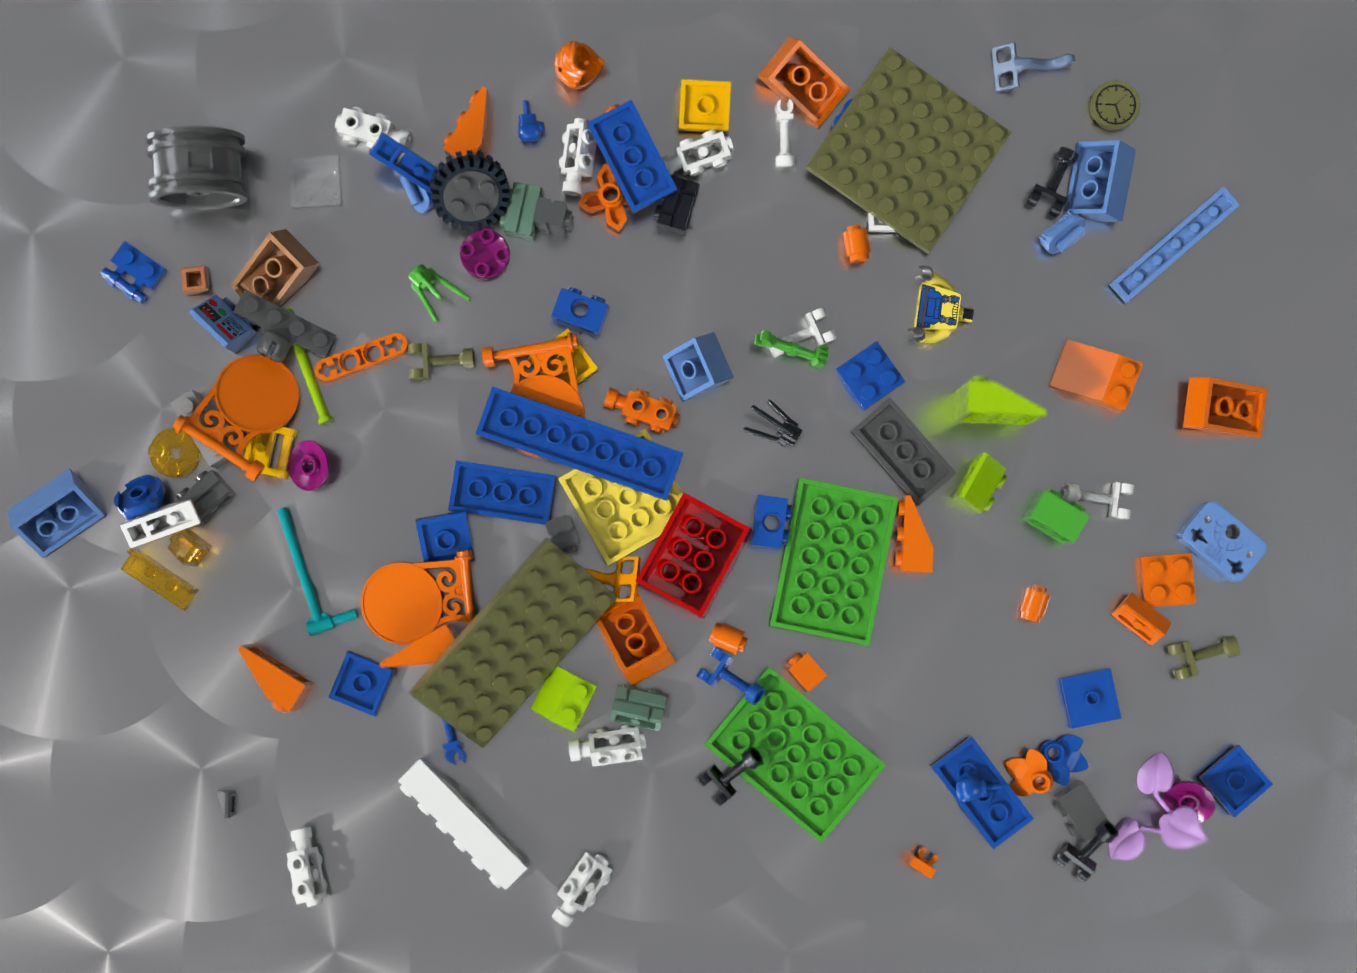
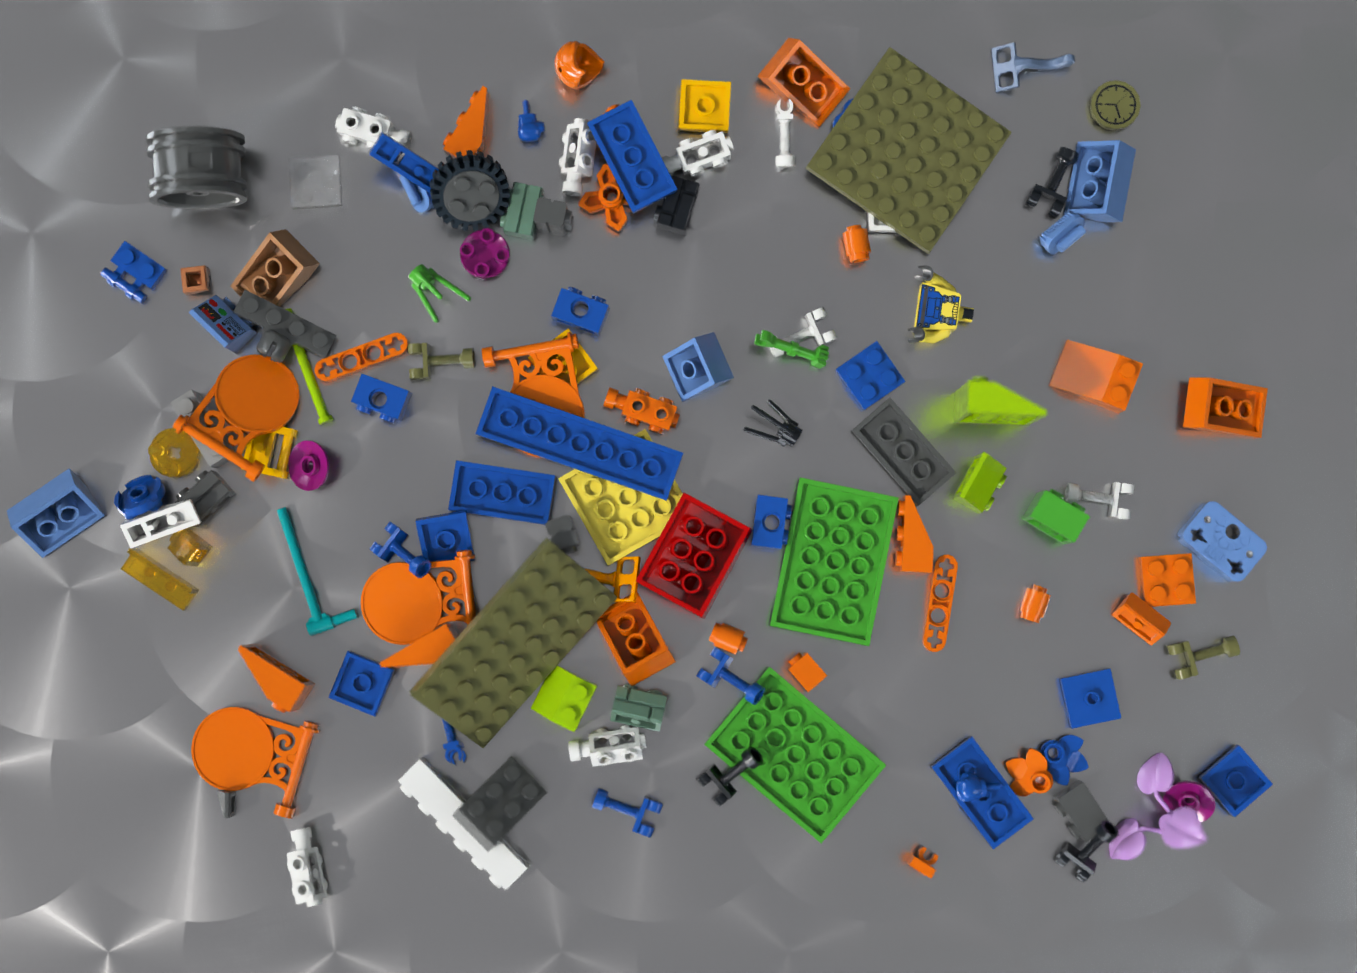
(238, 749): none -> orange piece
(369, 388): none -> blue brick
(418, 565): none -> blue bar
(499, 804): none -> dark grey brick
(582, 882): white brick -> none
(603, 800): none -> blue bar
(942, 603): none -> orange beam
(1174, 244): medium blue plate -> none

